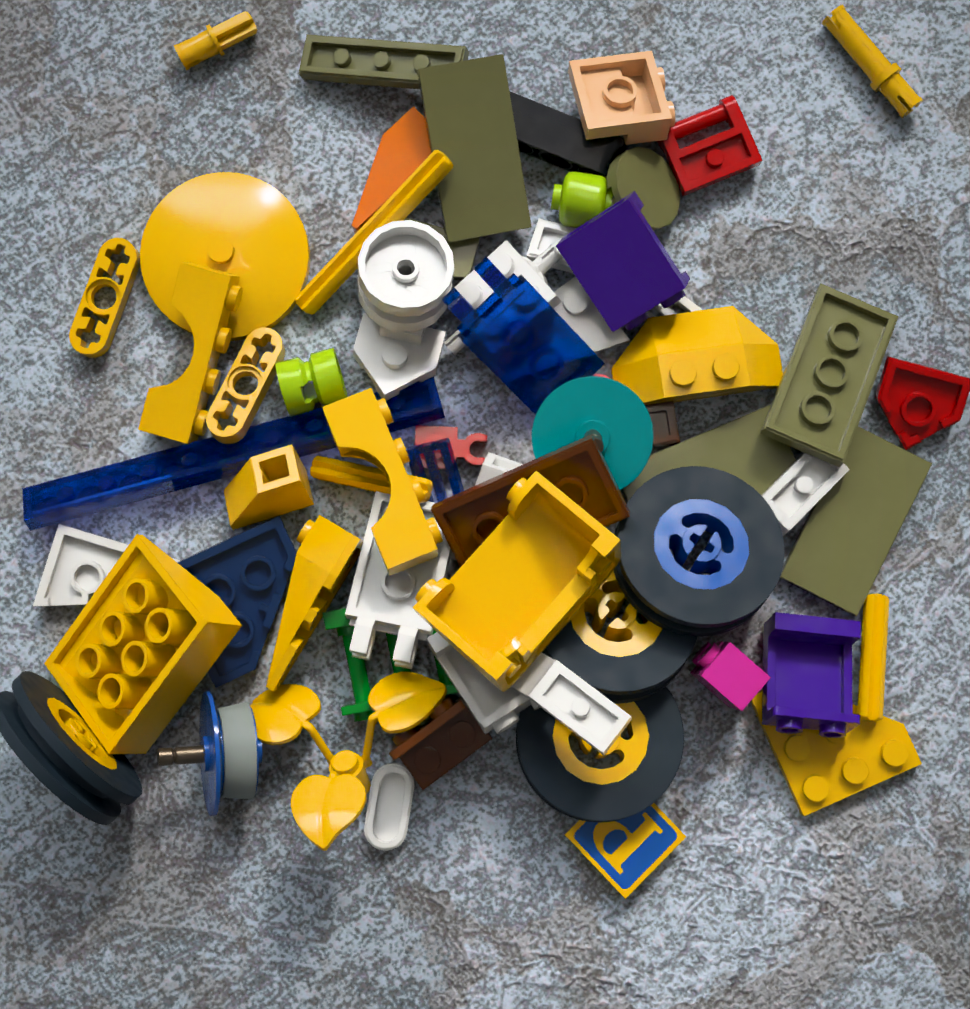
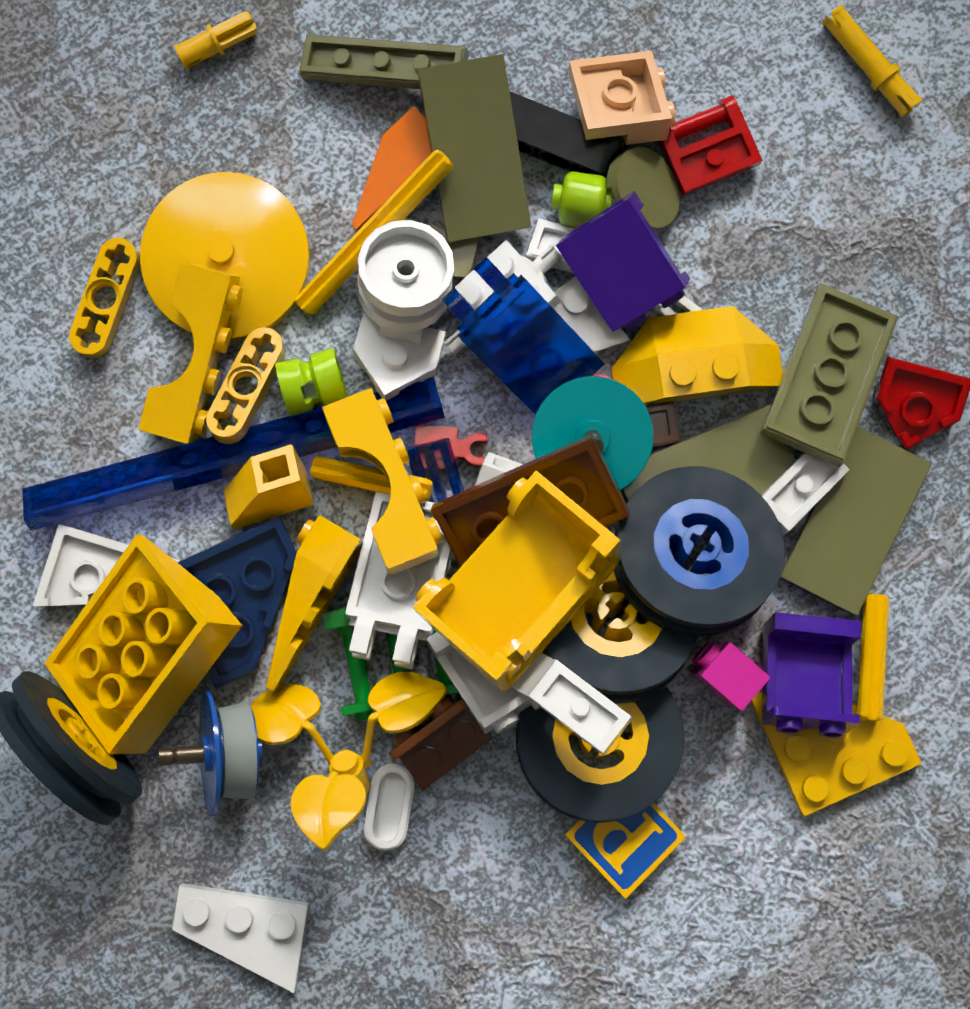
(245, 928): none -> white wing

